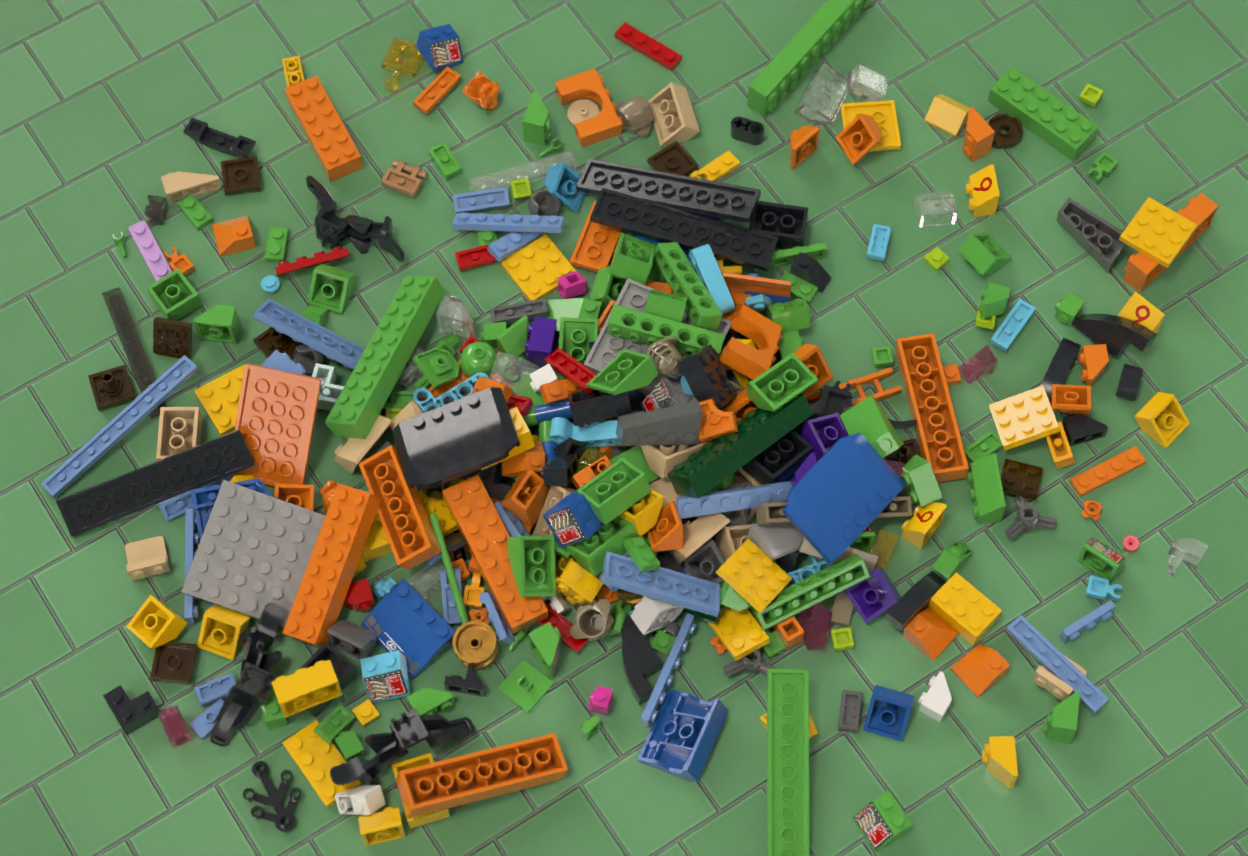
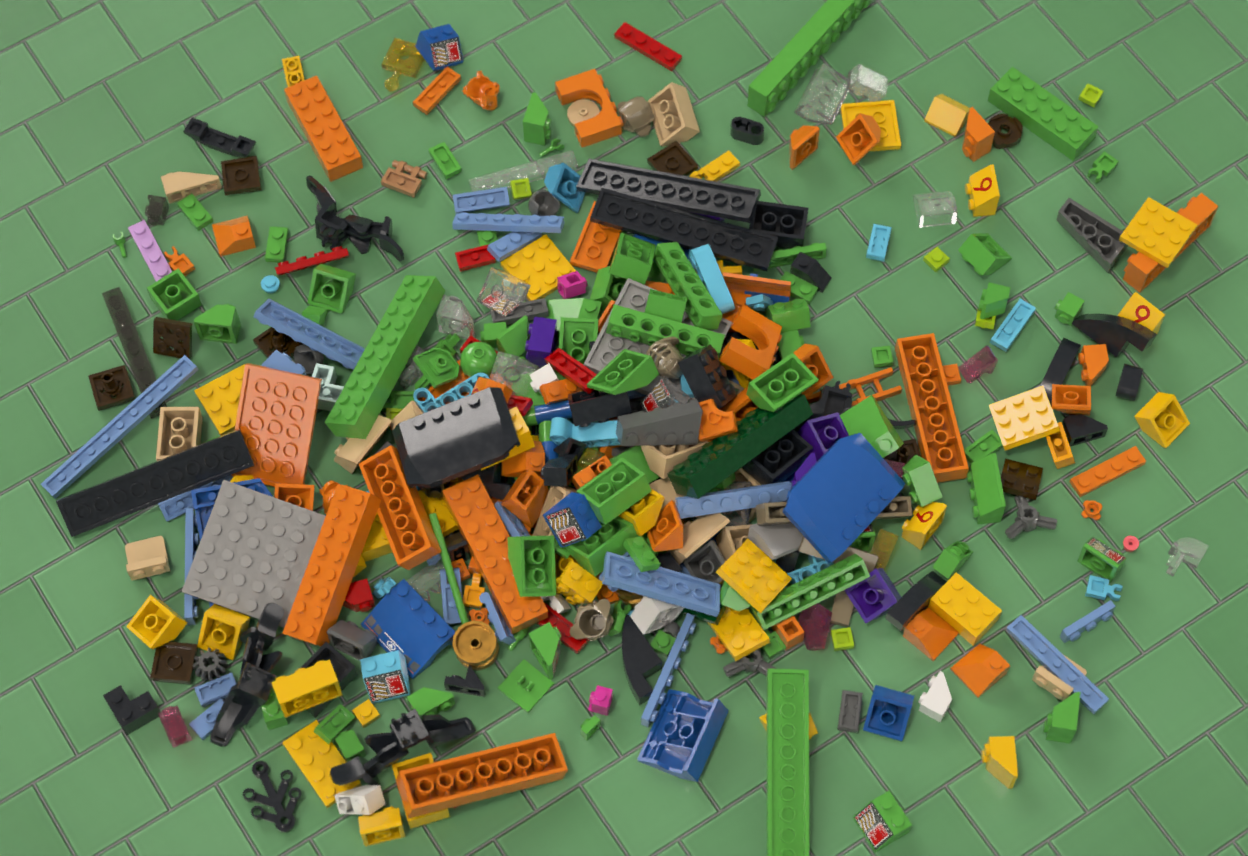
(207, 659): none -> dark grey gear
(502, 292): none -> clear slope

